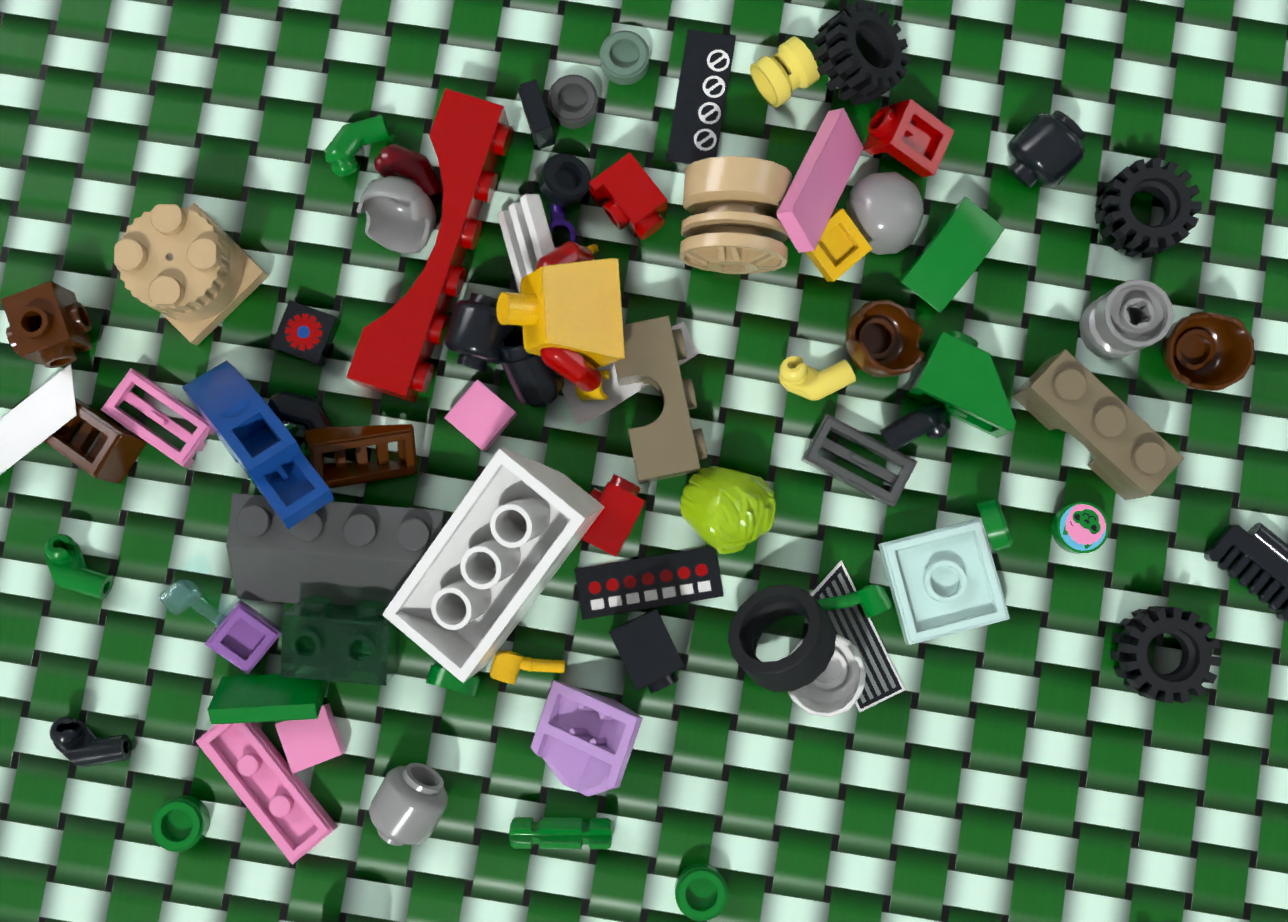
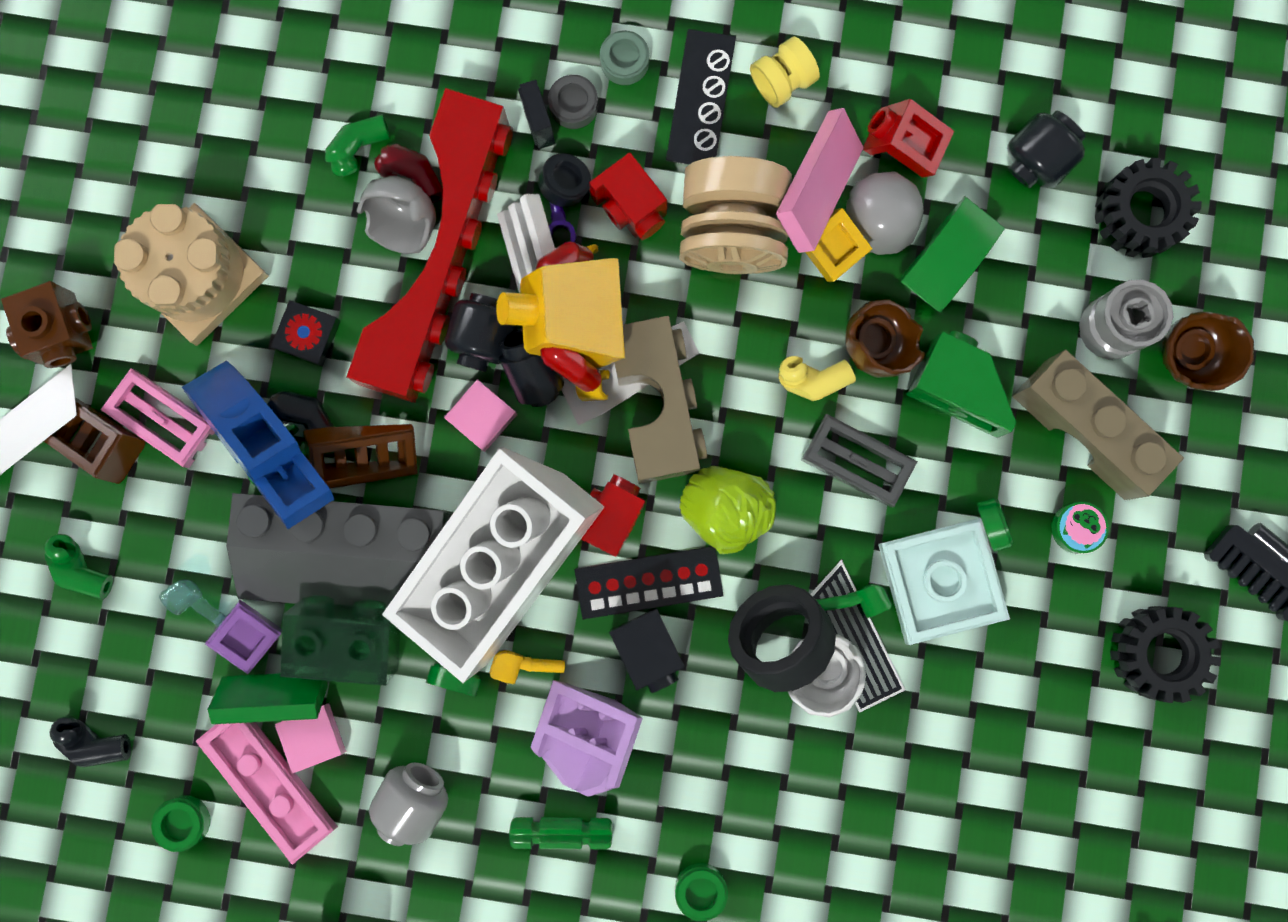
(877, 40): black tyre -> none
(927, 419): black arm -> none

